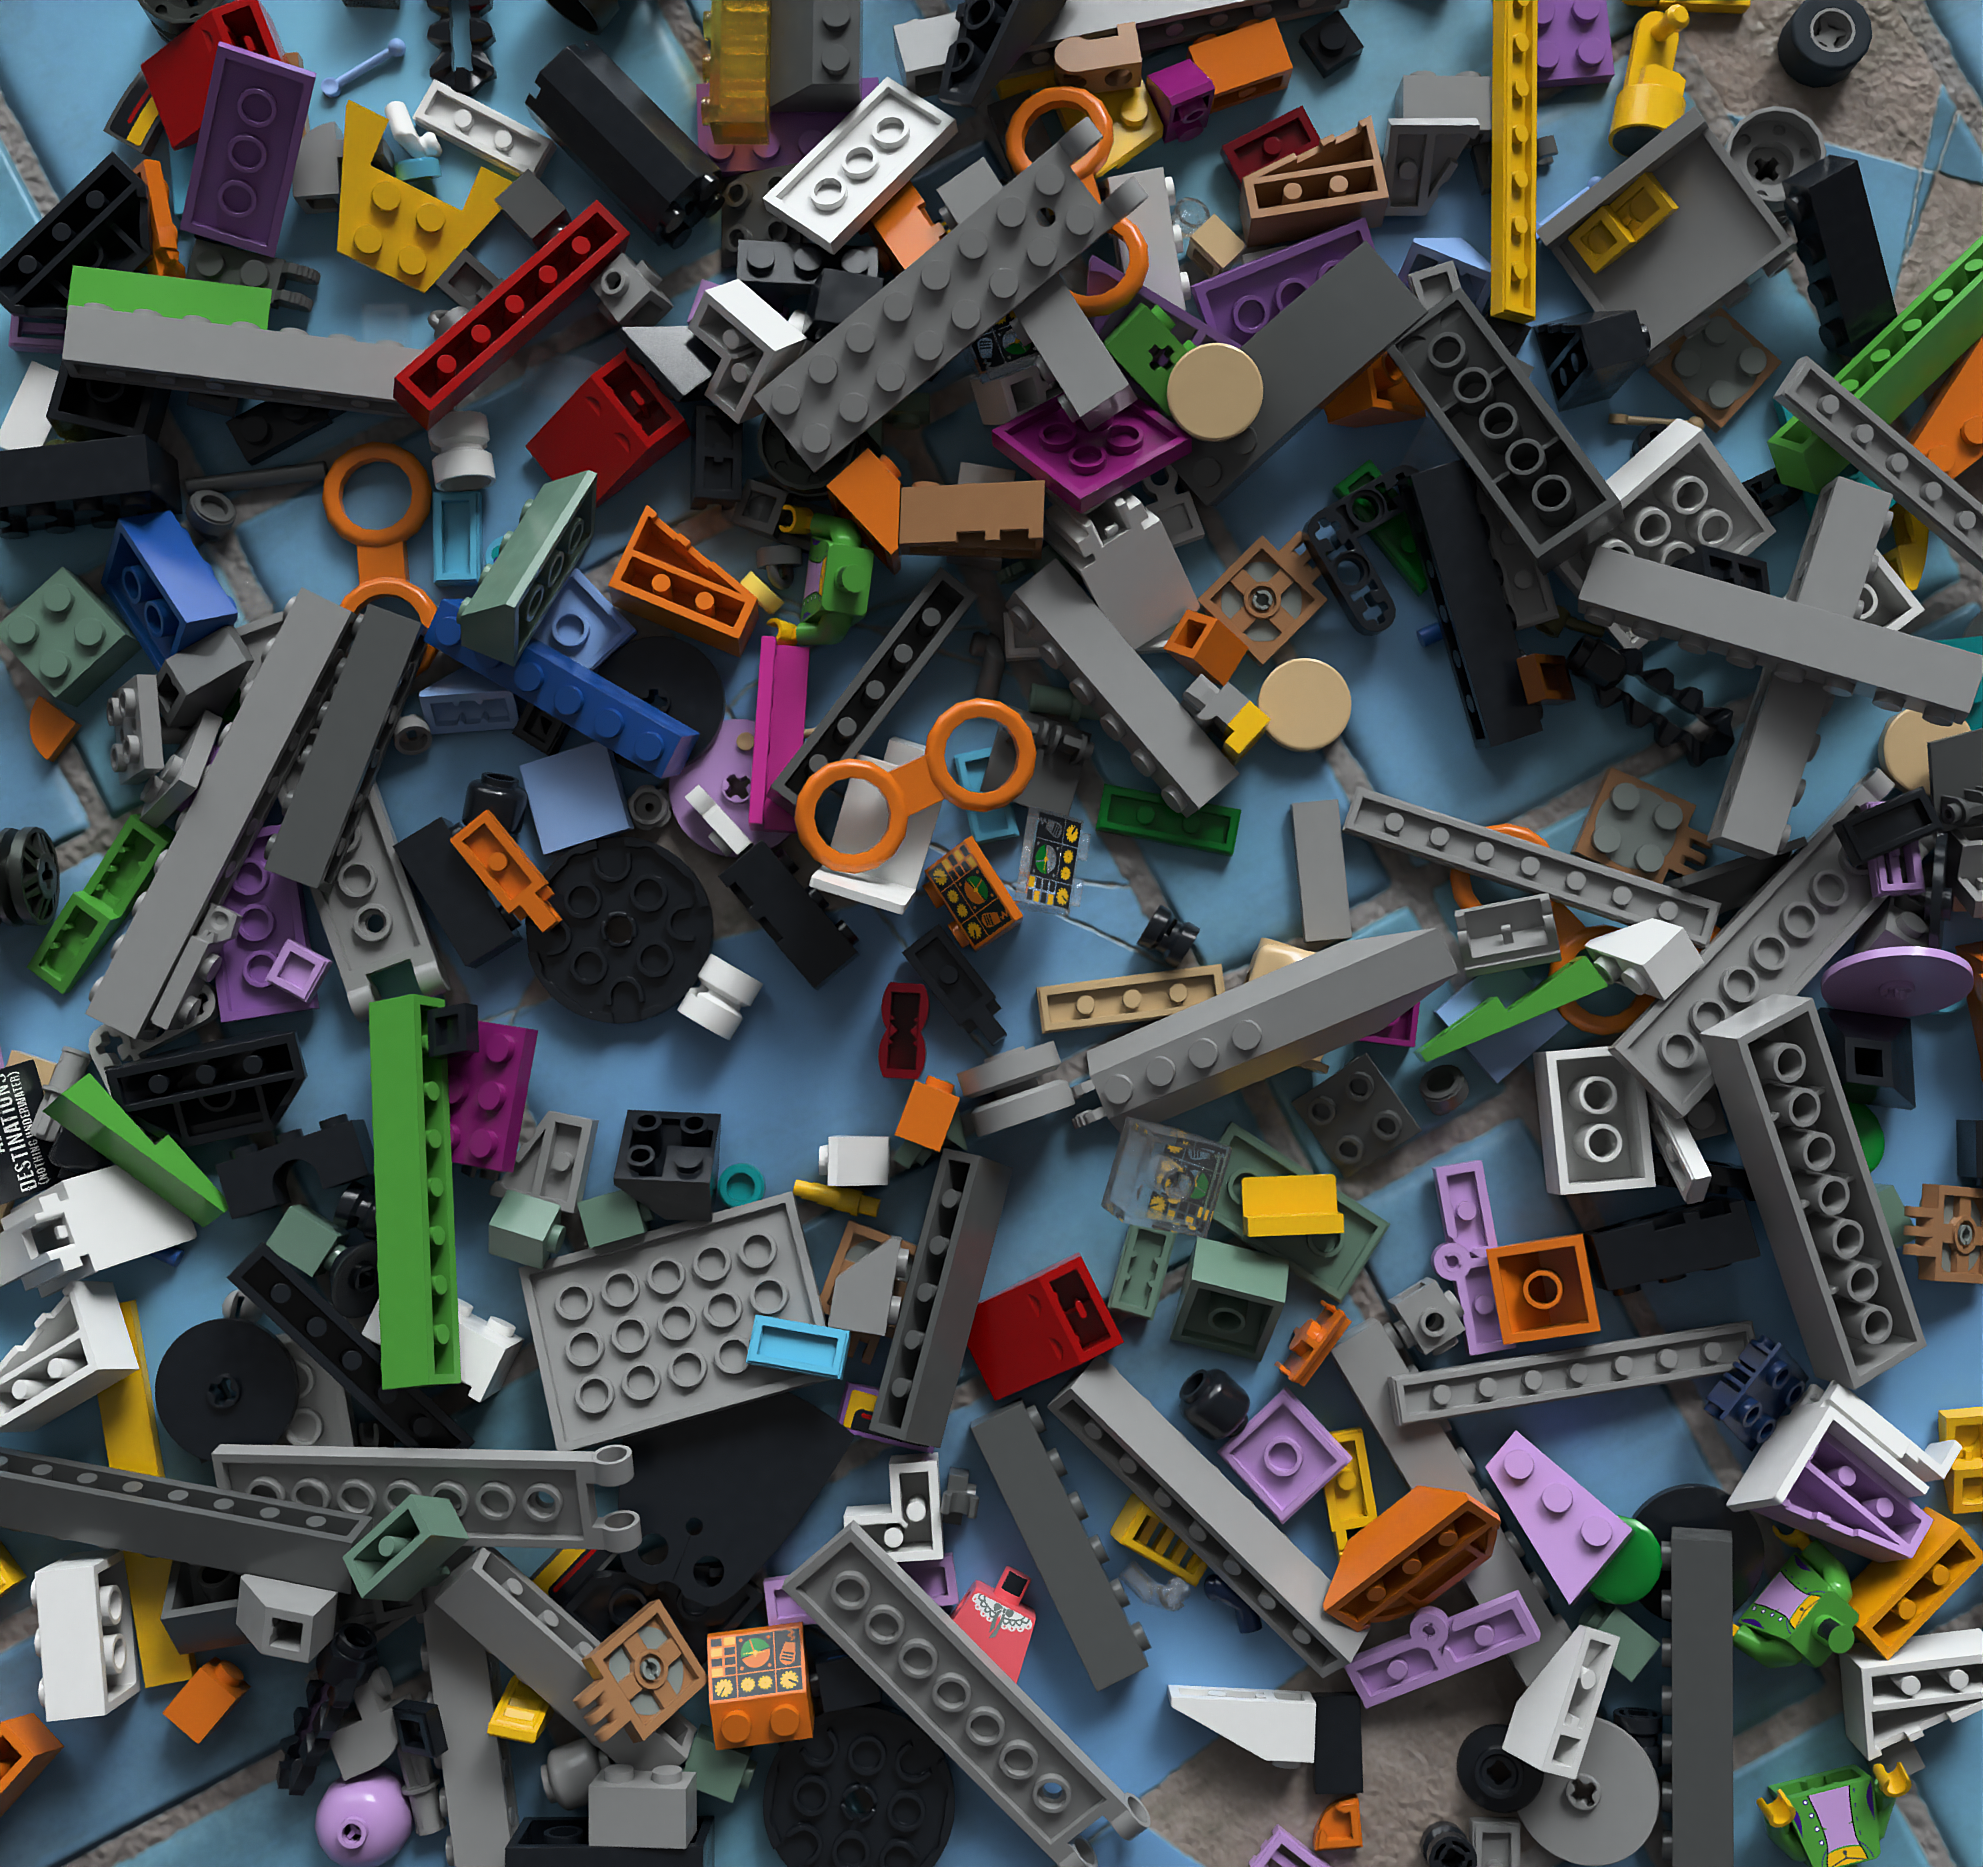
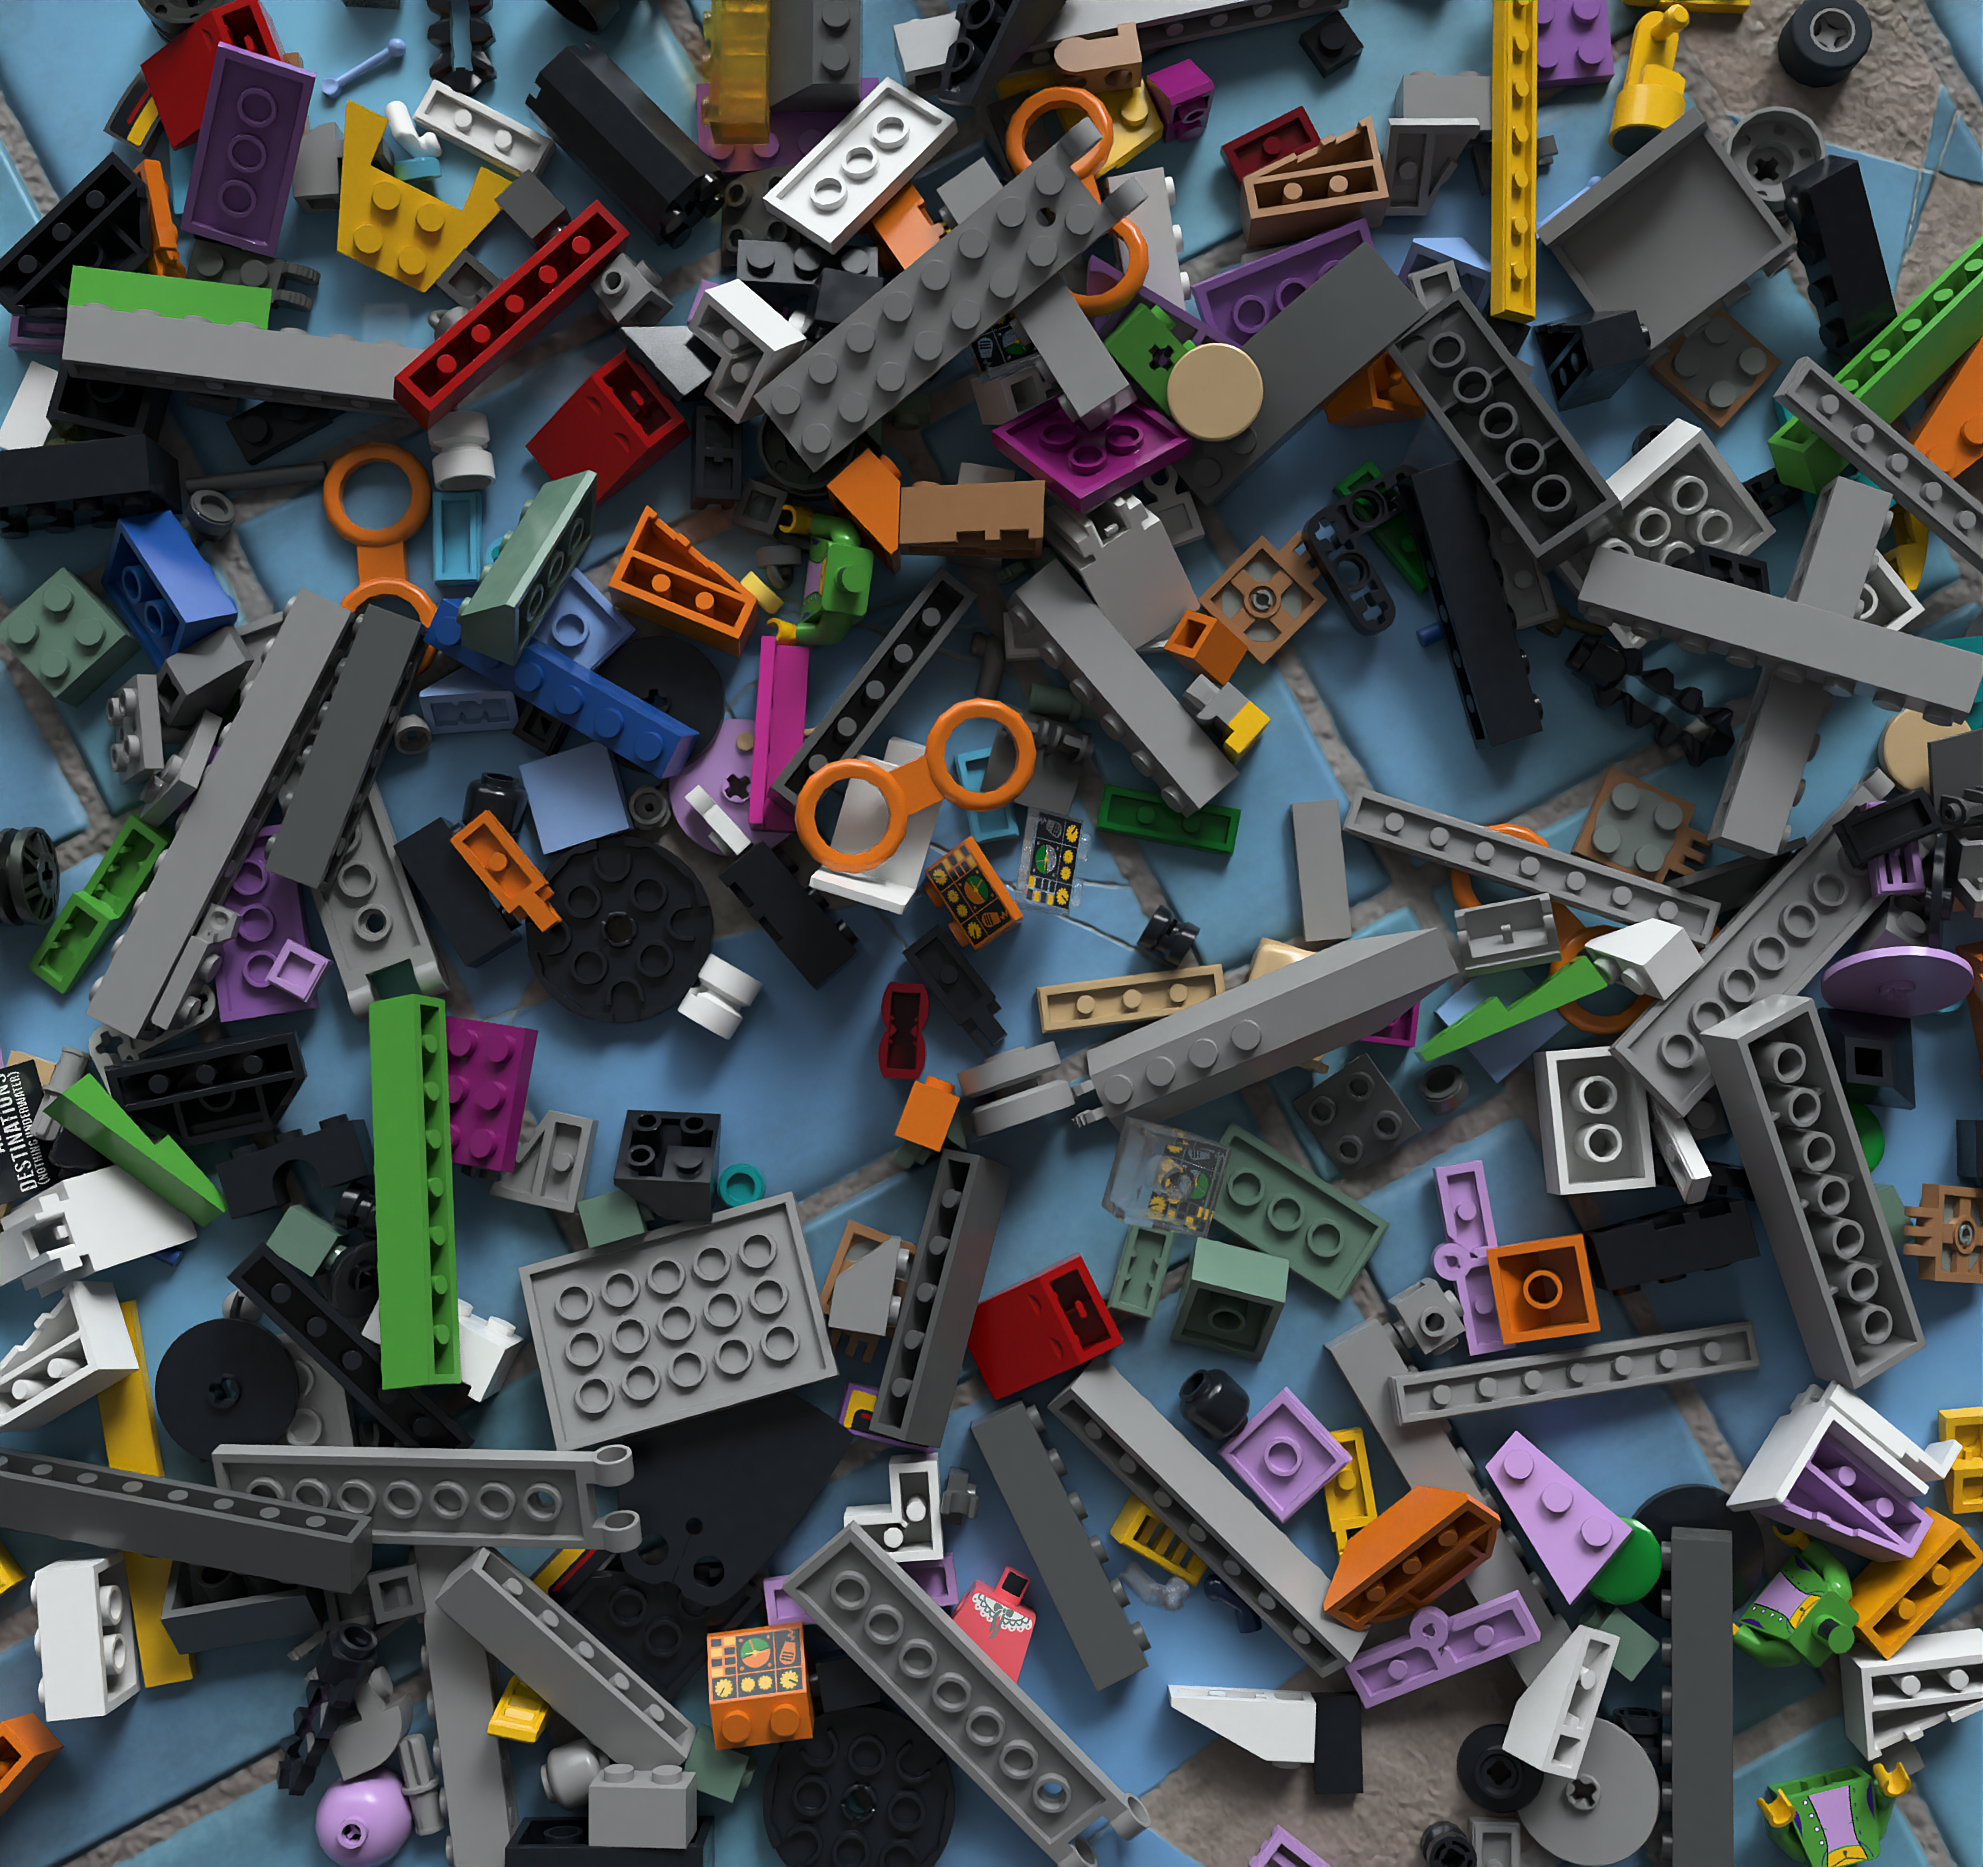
(51, 728): orange tile -> none
(207, 1699): orange brick -> none
(285, 1617): light grey slope -> none
(406, 1549): sand green hinge -> none
(420, 1728): black tile -> none
(453, 1031): black plate -> none
(526, 1229): sand green brick -> none
(640, 1675): medium nougat piece -> none
(798, 1347): medium azure tile -> none
(839, 1198): yellow animal -> none
(855, 1160): white slope -> none
(1190, 215): clear hinge -> none
(1214, 247): tan slope -> none
(1243, 62): orange brick -> none
(1290, 1205): yellow panel -> none
(1305, 704): tan tile -> none
(1313, 1343): orange piece -> none
(1339, 1825): orange tile -> none
(1545, 679): reddish brown tile -> none
(1623, 222): yellow slope -> none
(1623, 419): tan hinge -> none
(1763, 1398): dark blue hinge -> none

